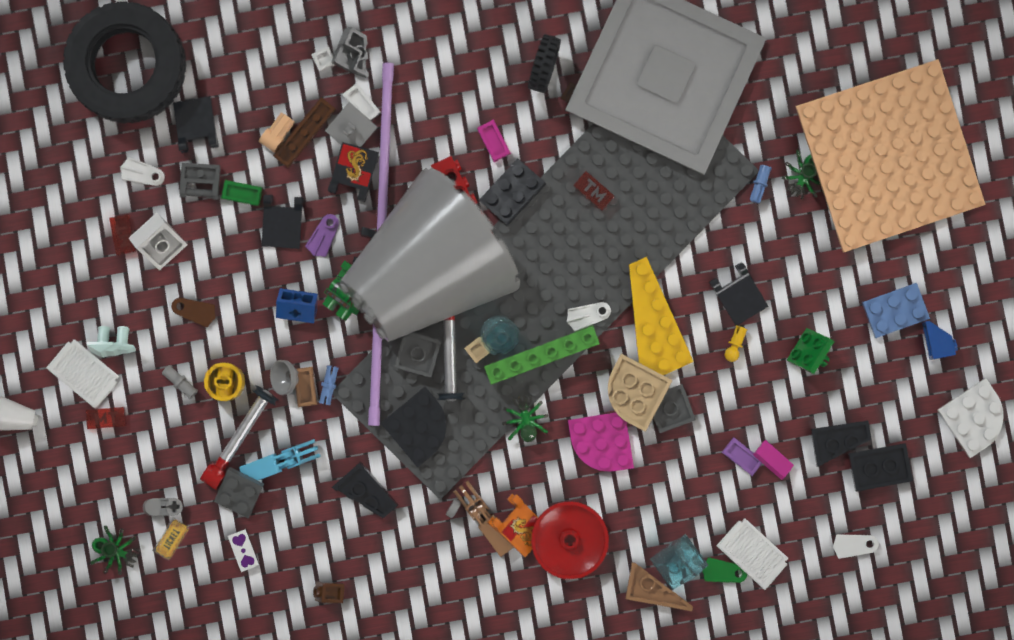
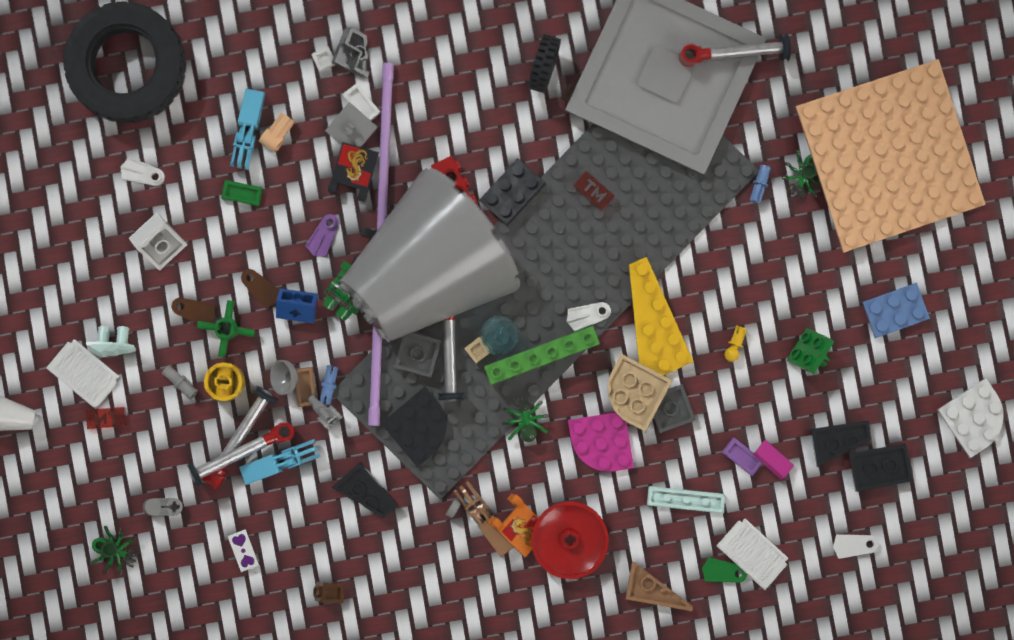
(121, 232): clear red tile -> none
(171, 539): clear tile -> none
(195, 121): black flag -> none
(202, 175): dark grey plate -> none
(234, 329): none -> green bar
(239, 453): none -> flat silver piece
(239, 492): dark grey plate -> none
(248, 118): none -> medium azure arm
(261, 288): none -> reddish brown piece
(282, 224): black flag -> none
(304, 132): reddish brown tile -> none
(327, 415): none -> light grey piece
(493, 141): dark pink tile -> none
(679, 562): clear light blue slope -> none
(685, 499): none -> light aqua tile
(740, 296): black flag -> none
(781, 47): none -> piece
(938, 342): blue slope -> none

